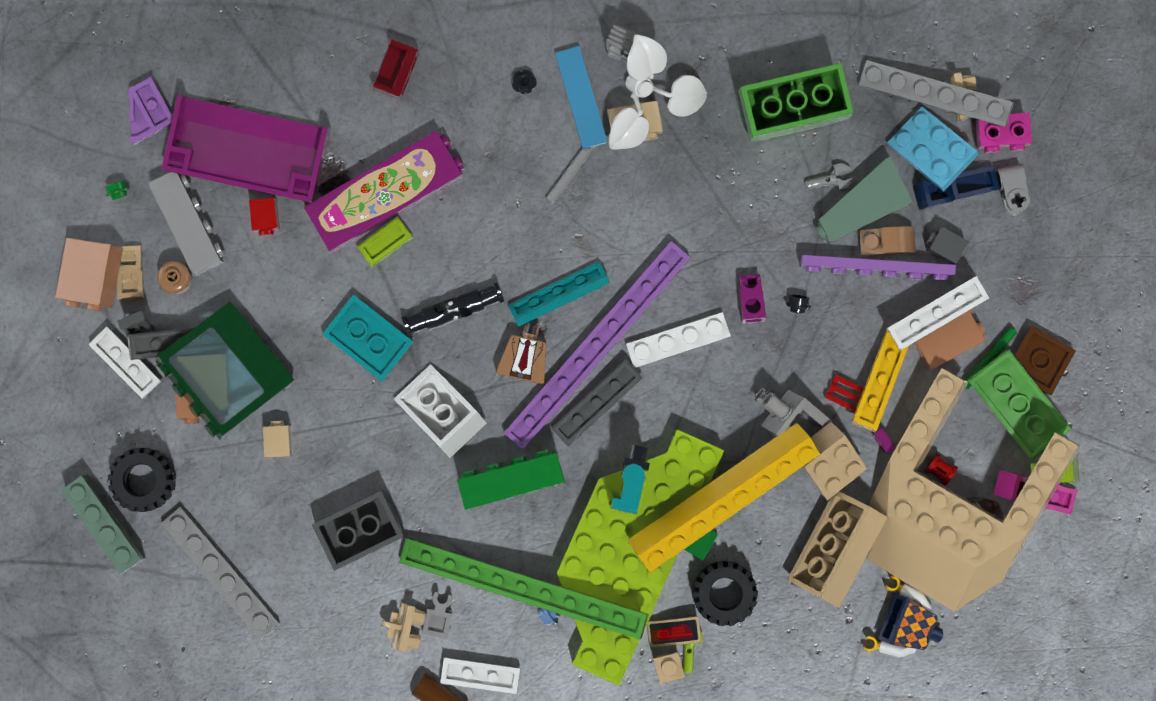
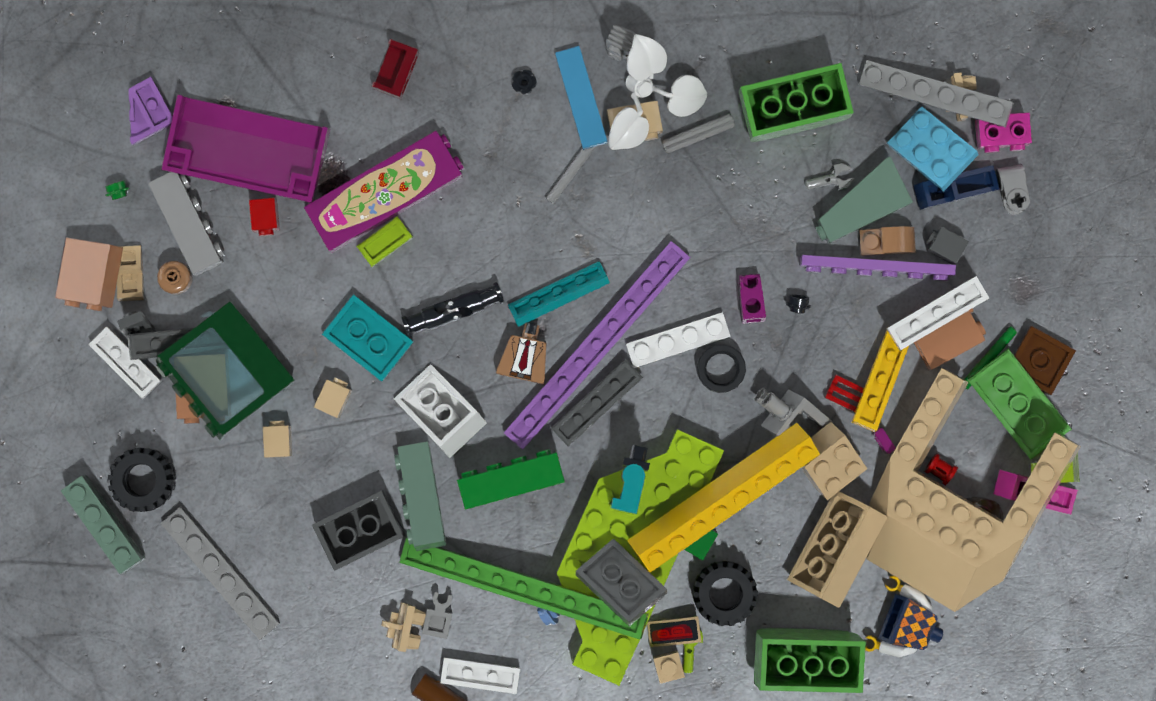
(333, 397): none -> tan brick
(421, 496): none -> sand green brick
(621, 582): none -> dark grey plate
(698, 133): none -> light grey axle
(740, 366): none -> black tyre
(809, 660): none -> bright green brick

